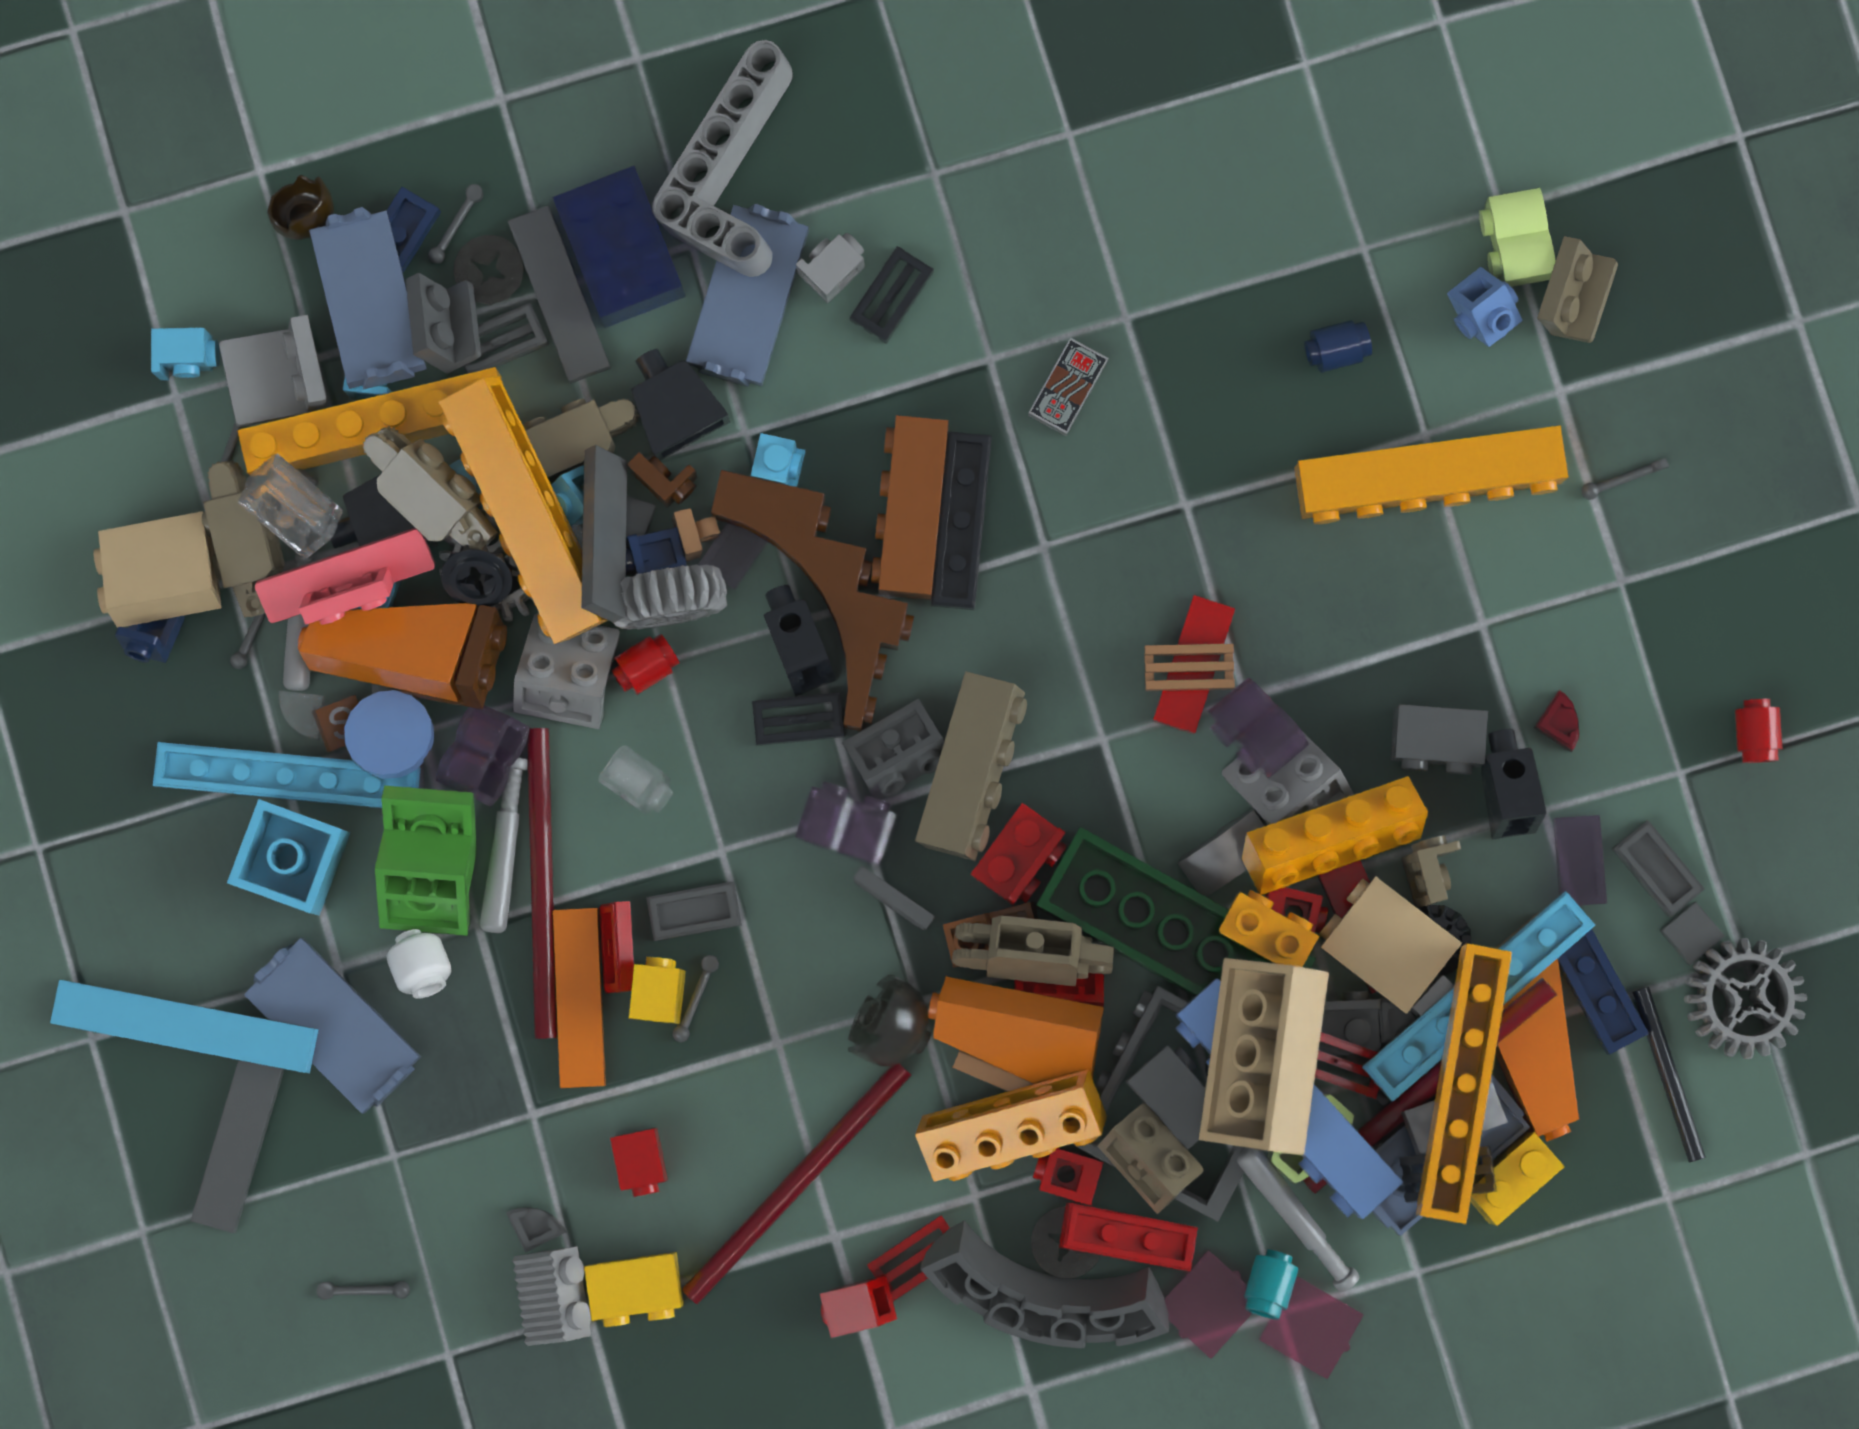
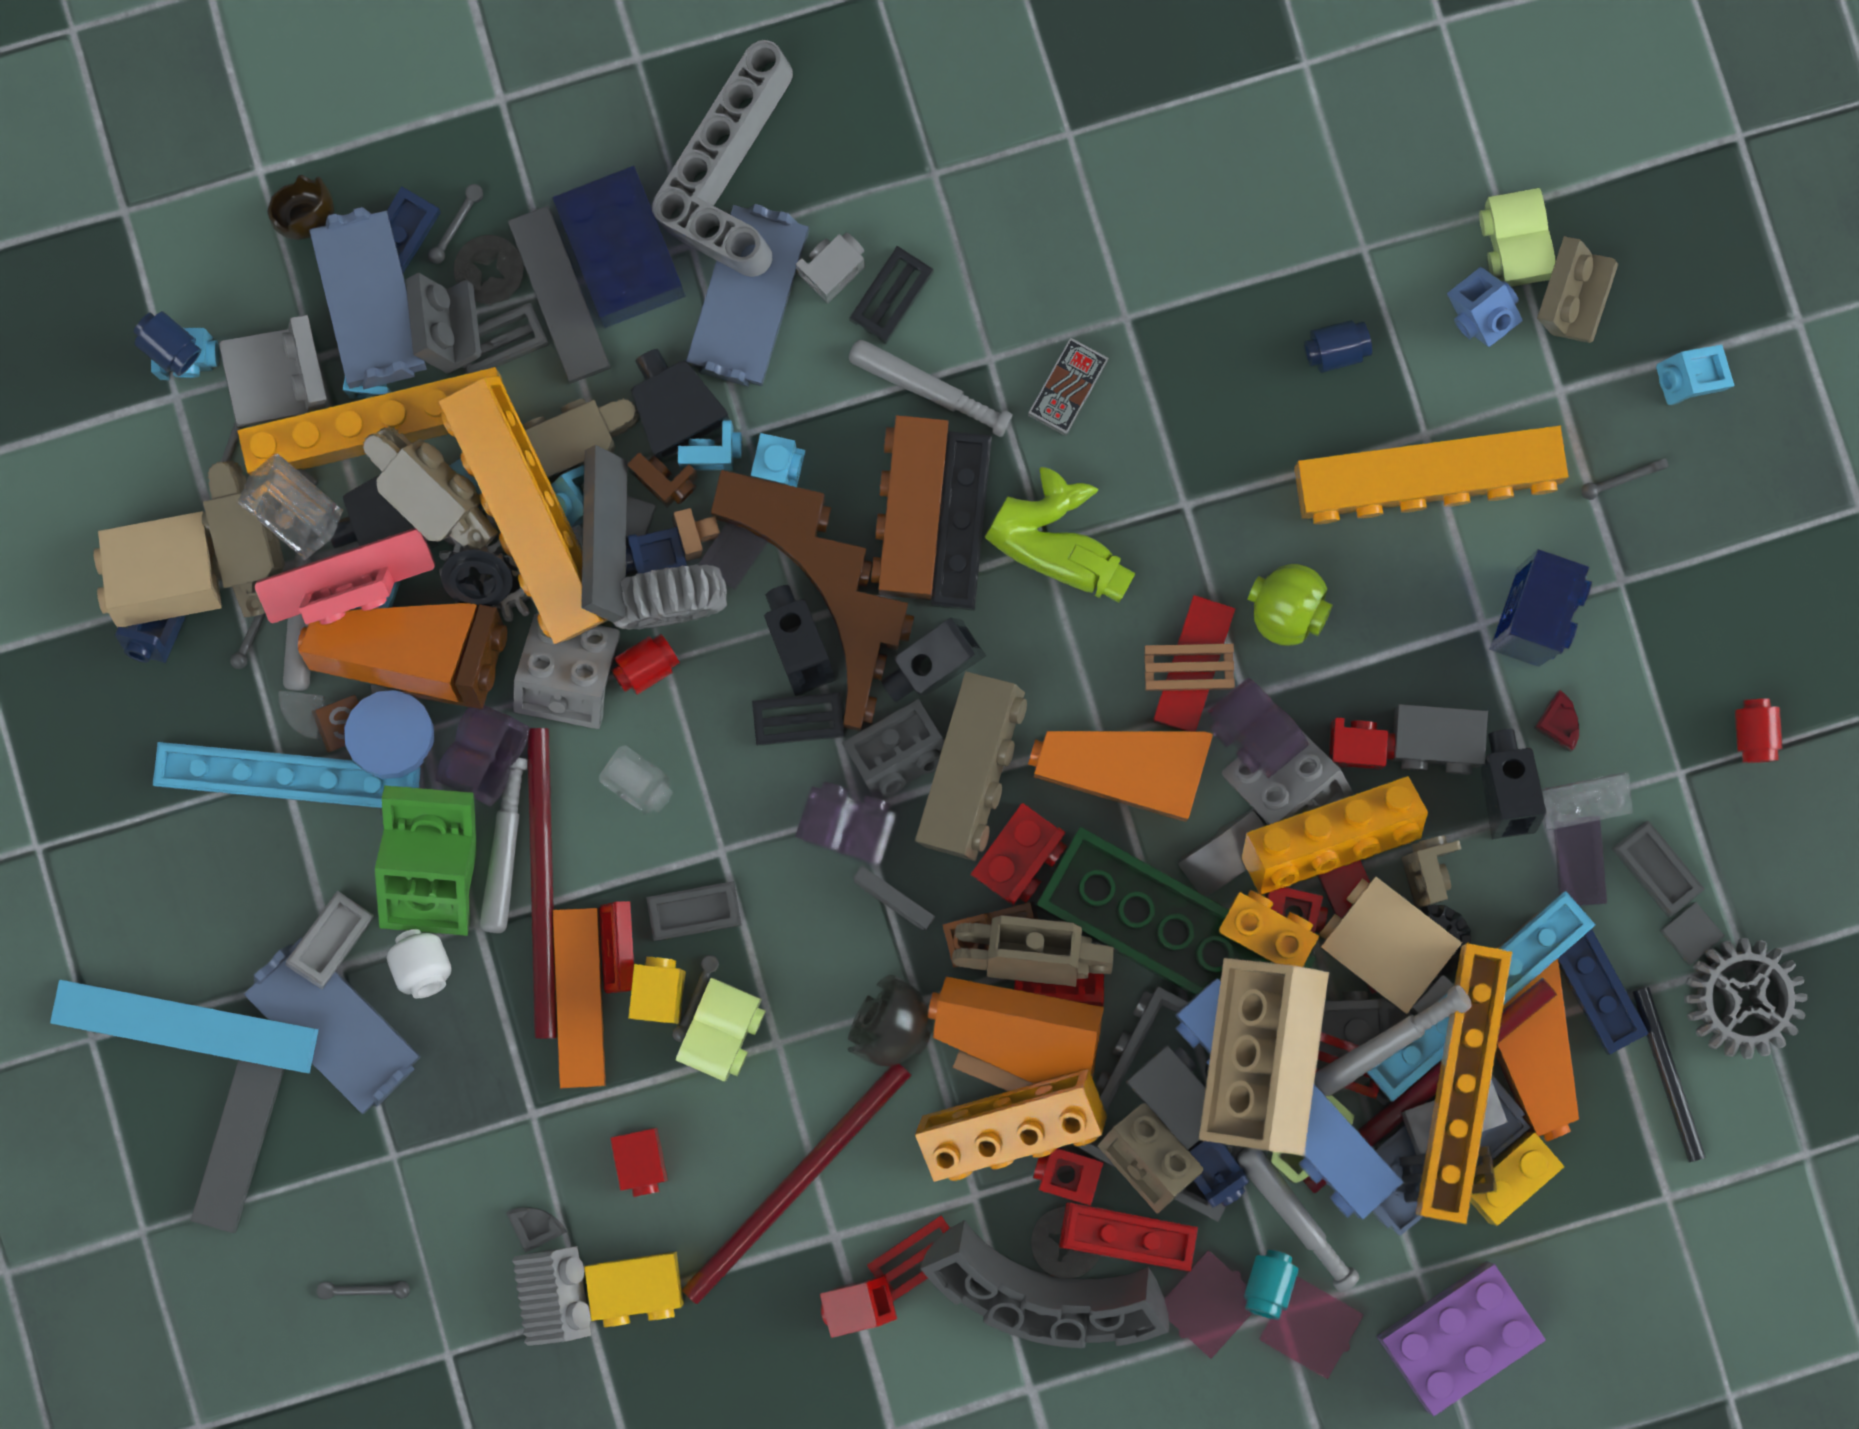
(166, 343): none -> dark blue brick
(288, 857): medium azure brick -> none
(329, 940): none -> light grey tile
(705, 456): none -> medium azure bracket
(720, 1029): none -> yellowish green brick
(921, 383): none -> light grey piece
(951, 652): none -> black torso
(1060, 555): none -> lime piece
(1129, 767): none -> orange slope
(1221, 1175): none -> dark blue bracket
(1290, 604): none -> lime plant
(1360, 745): none -> red brick
(1378, 1049): none -> light grey piece
(1461, 1338): none -> medium lavender brick
(1540, 608): none -> clear blue brick
(1587, 801): none -> clear hinge
(1694, 374): none -> medium azure bracket

